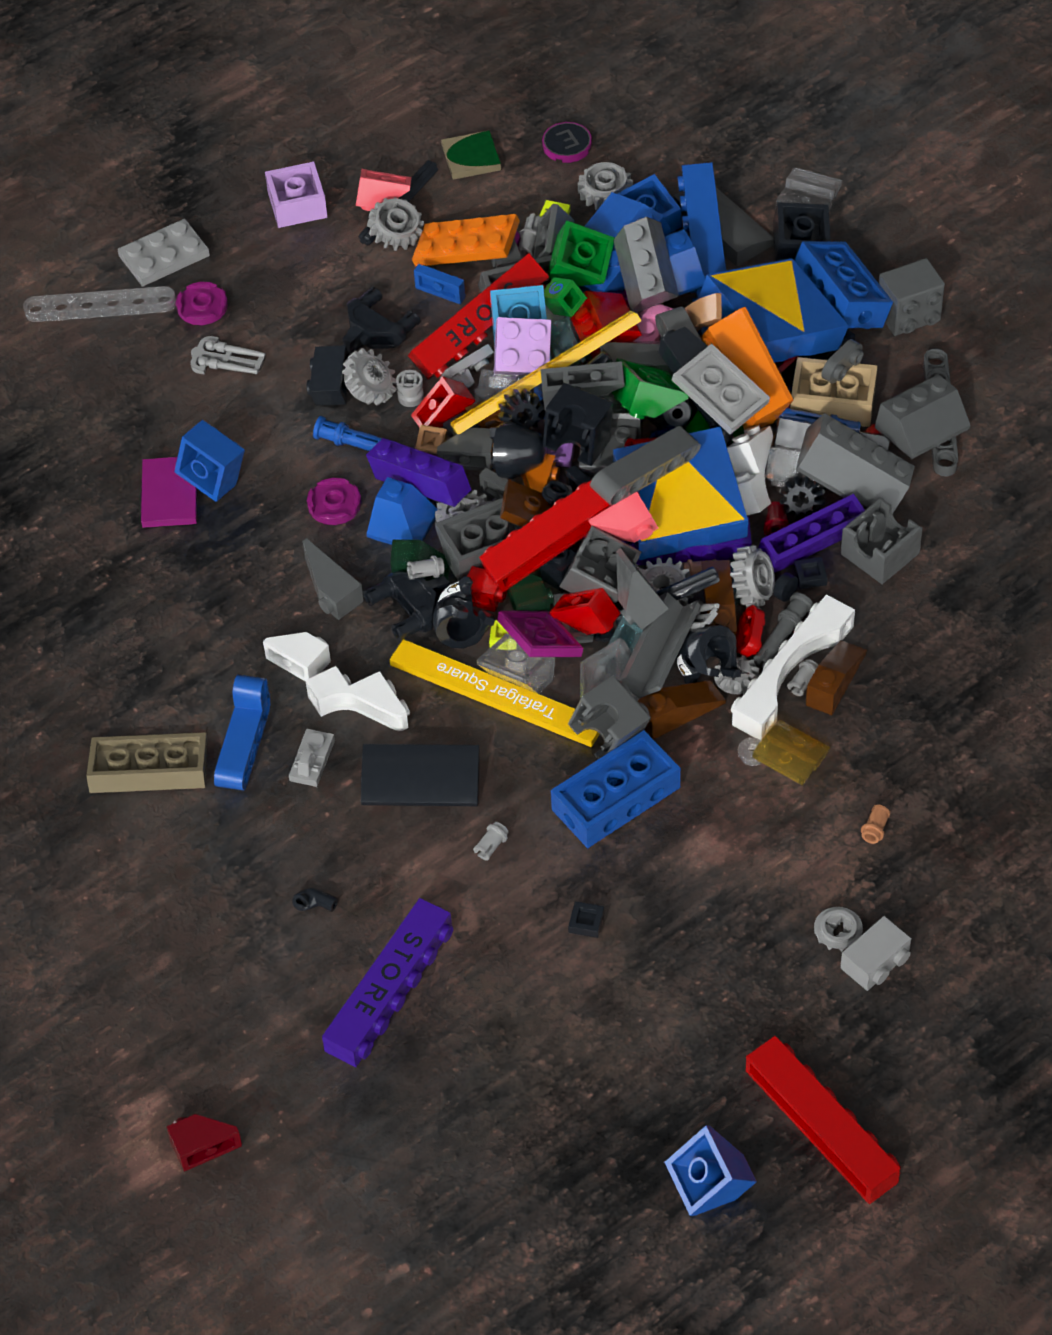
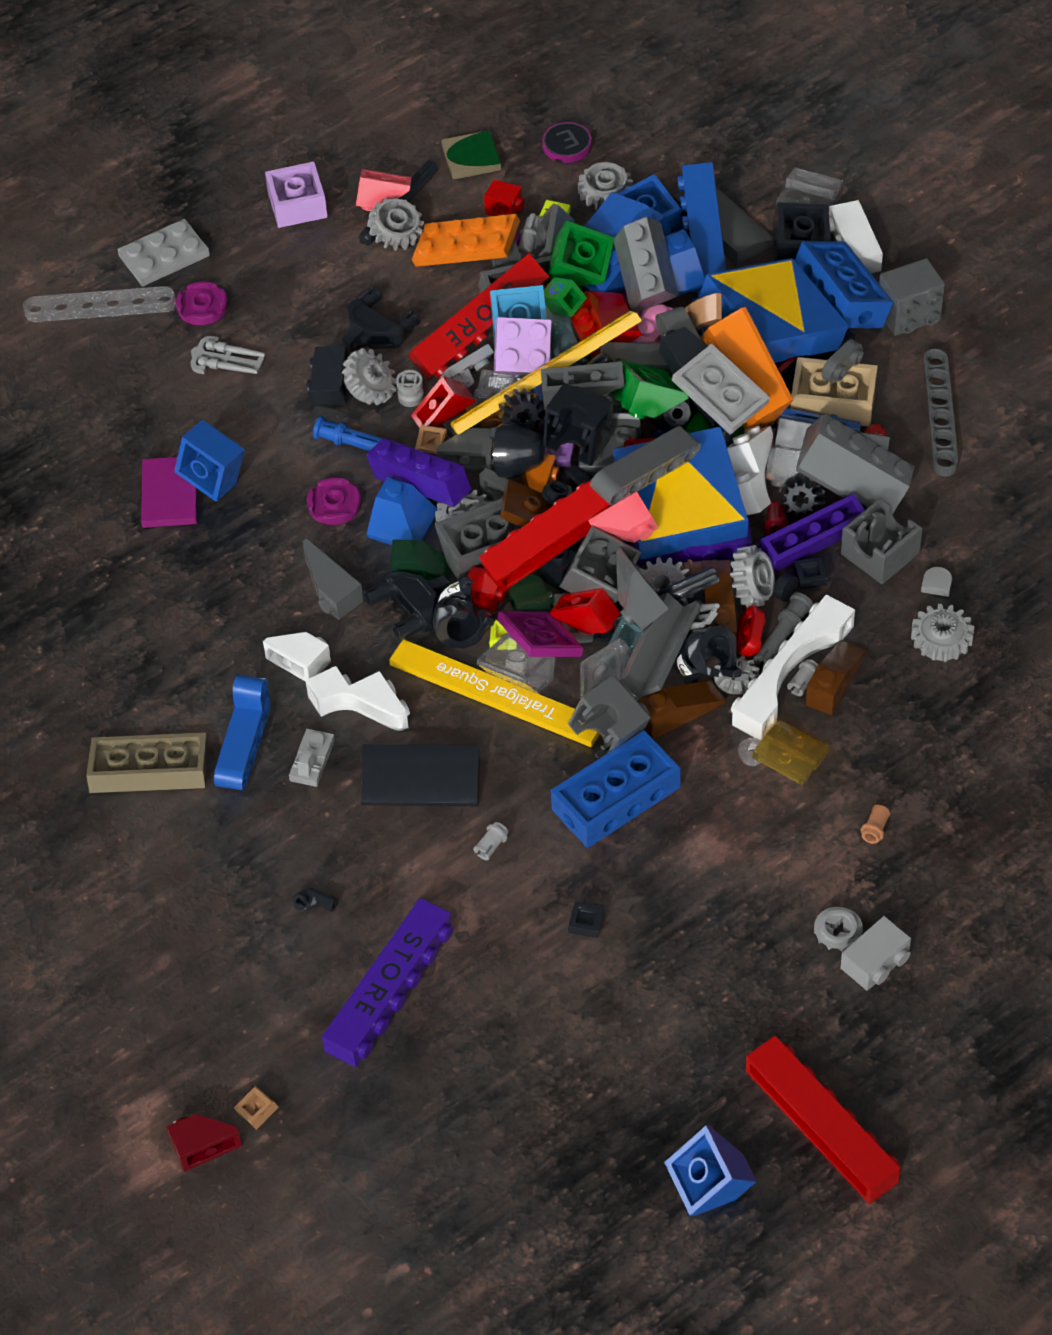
(256, 1107): none -> medium nougat tile
(423, 568): light grey pin -> none
(439, 284): blue plate -> none
(503, 199): none -> red brick
(851, 226): none -> white brick
(923, 416): dark grey slope -> none
(937, 581): none -> light grey tile
(942, 633): none -> light grey gear

